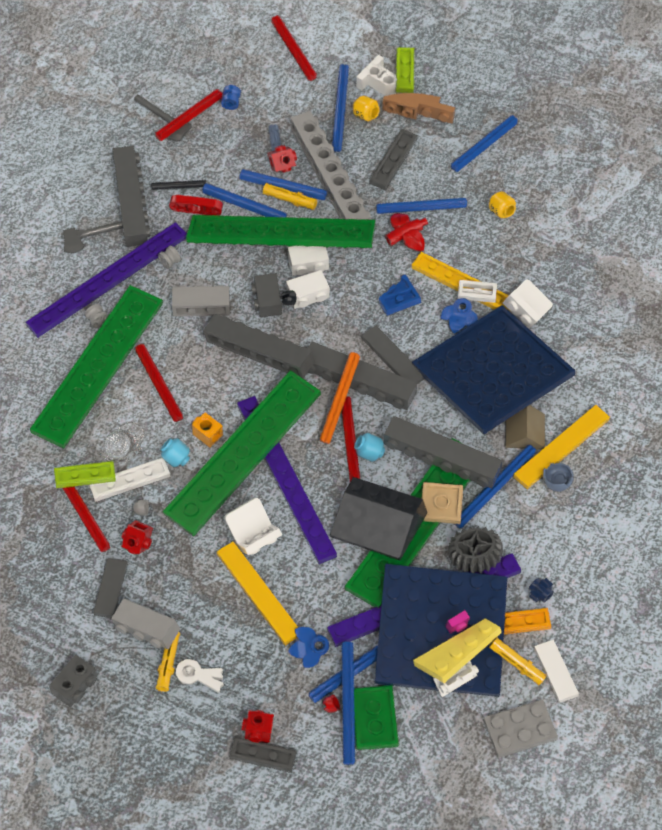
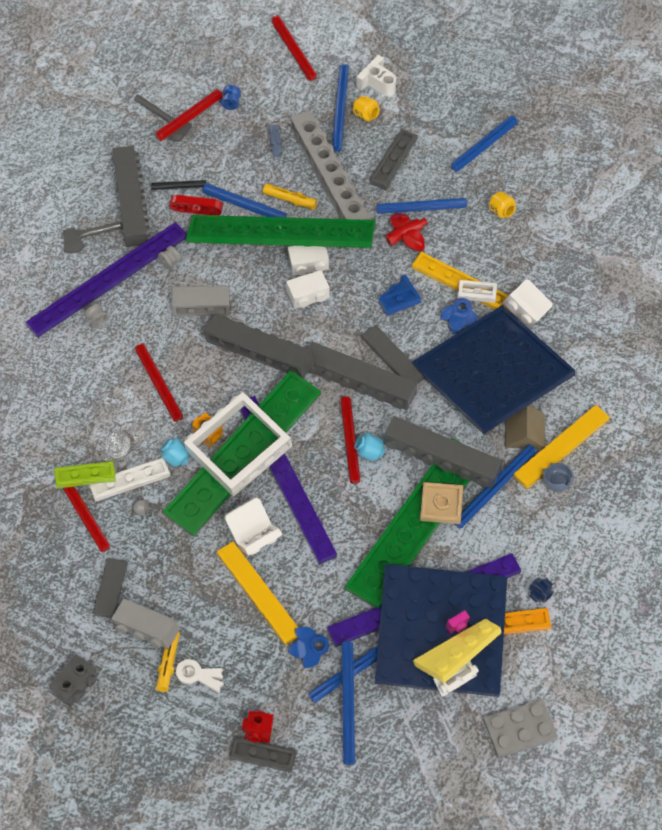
(96, 367): green plate -> none
(137, 537): red brick -> none
(253, 469): none -> white window
(262, 179): blue axle -> none
(267, 294): dark grey brick -> none
(276, 159): red brick -> none
(289, 297): black hinge -> none
(331, 703): red hinge -> none
(339, 397): orange axle -> none
(375, 718): green tile -> none
(378, 518): black slope -> none
(405, 70): lime tile -> none
(412, 104): medium nougat slope -> none
(475, 549): dark grey gear -> none
(523, 665): yellow pin -> none
(556, 671): white tile -> none

